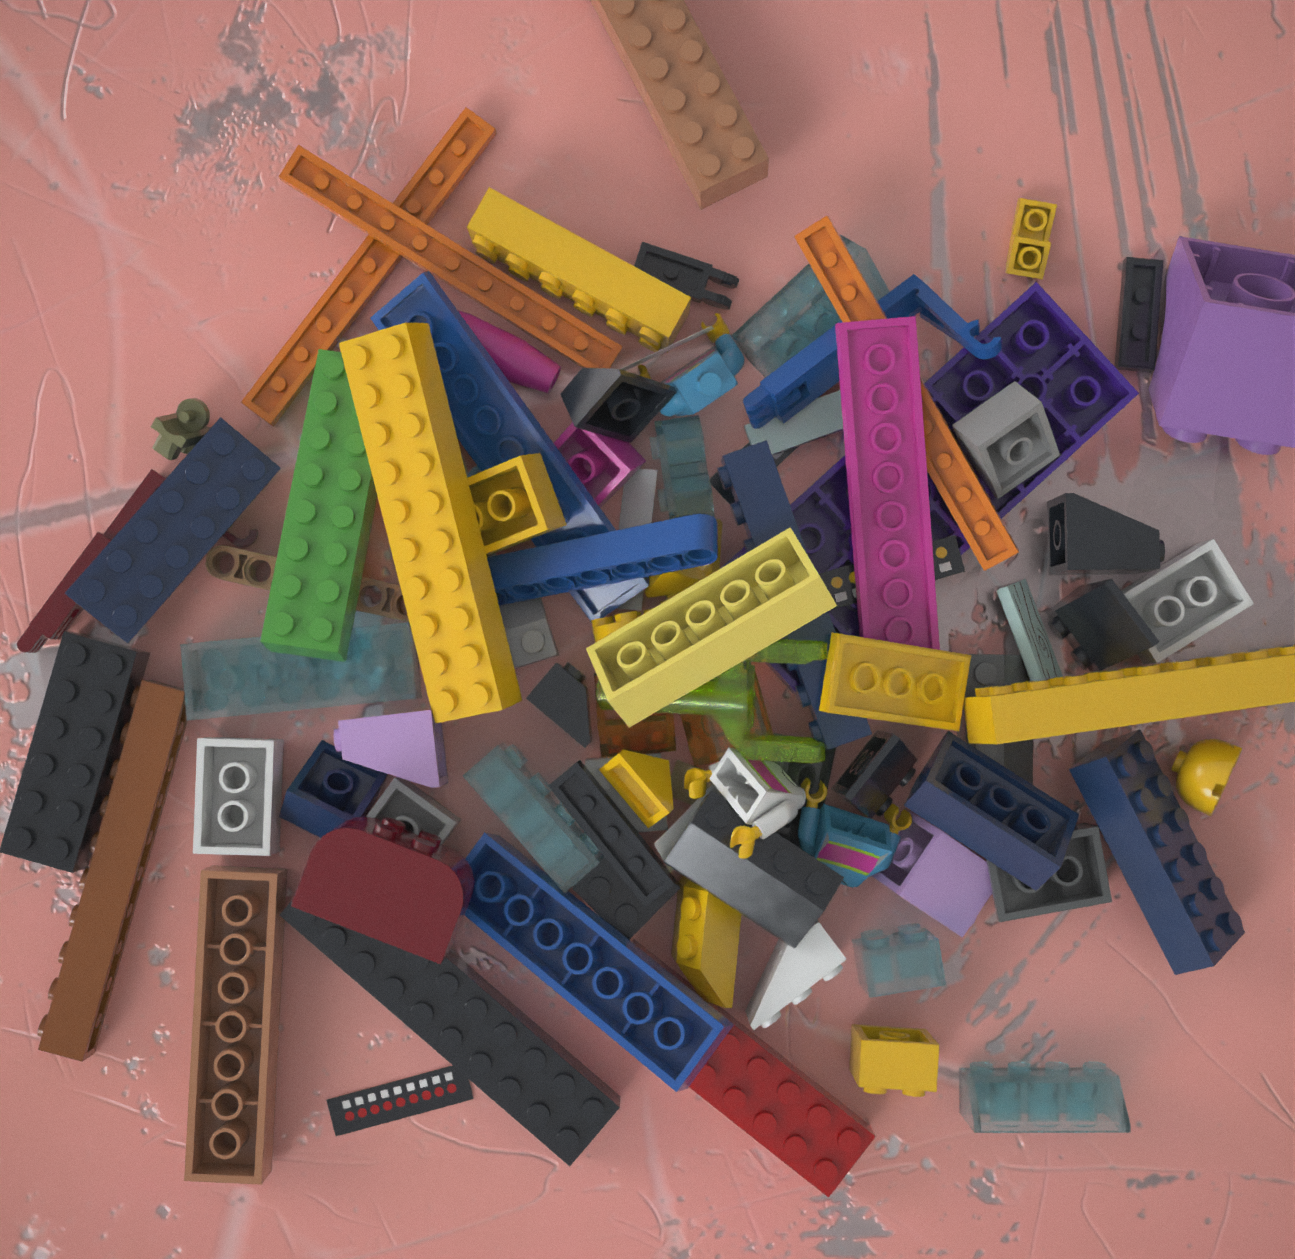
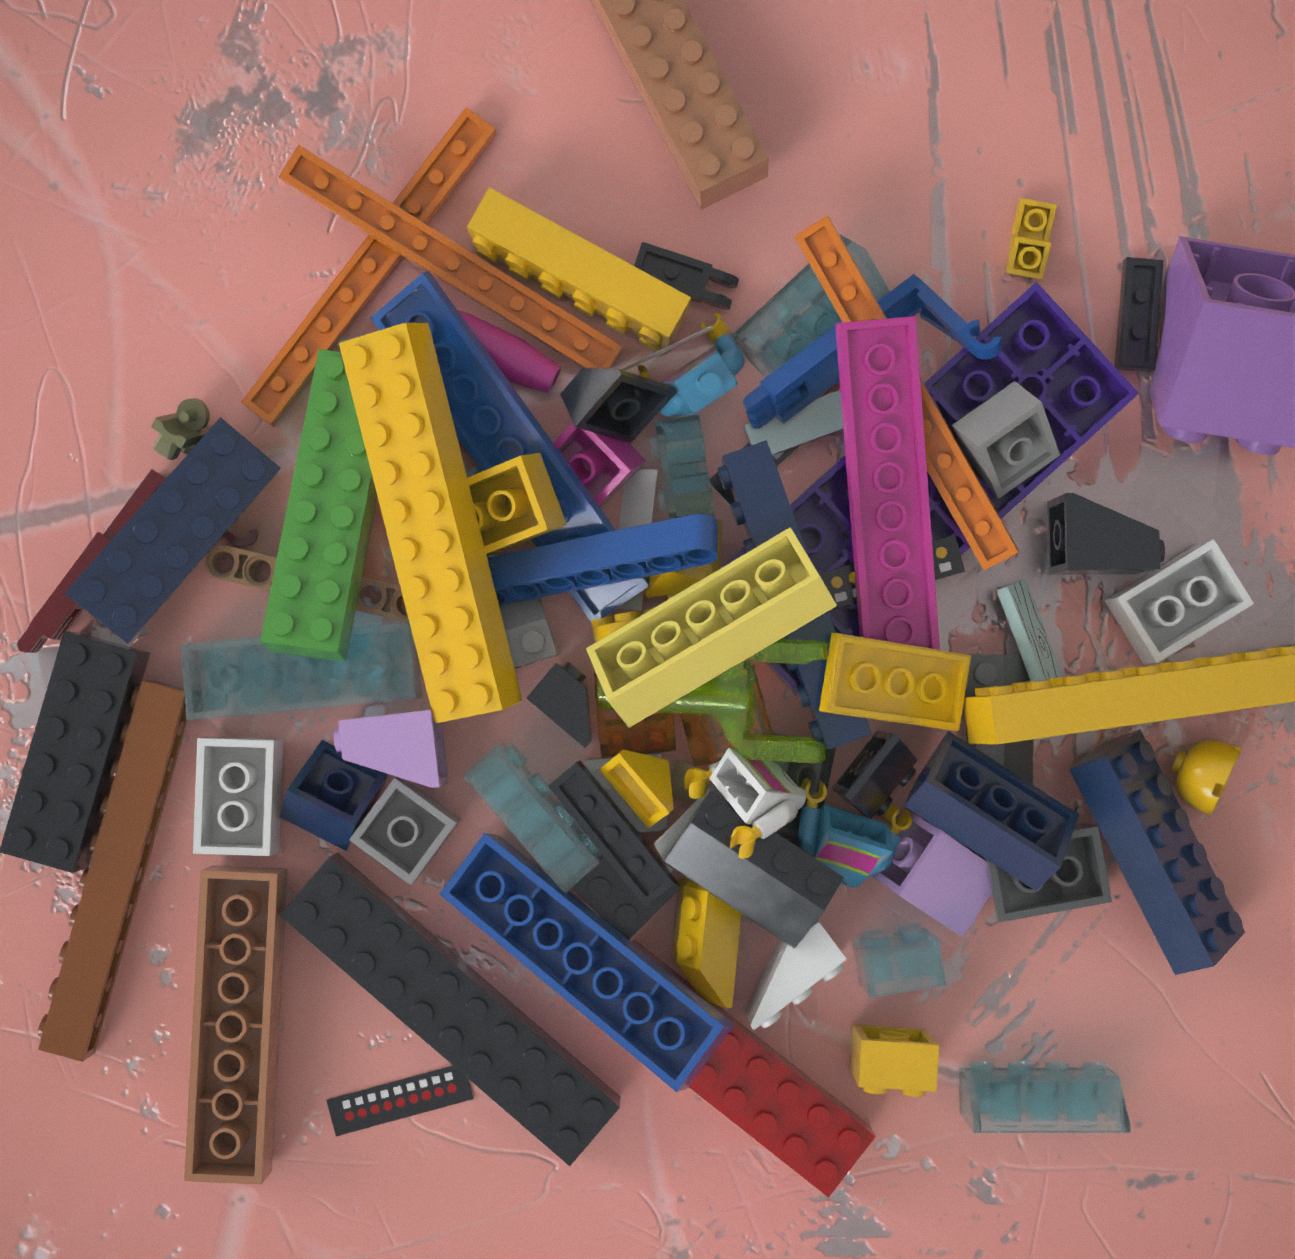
(388, 885): dark red brick -> none
(1100, 626): black slope -> none

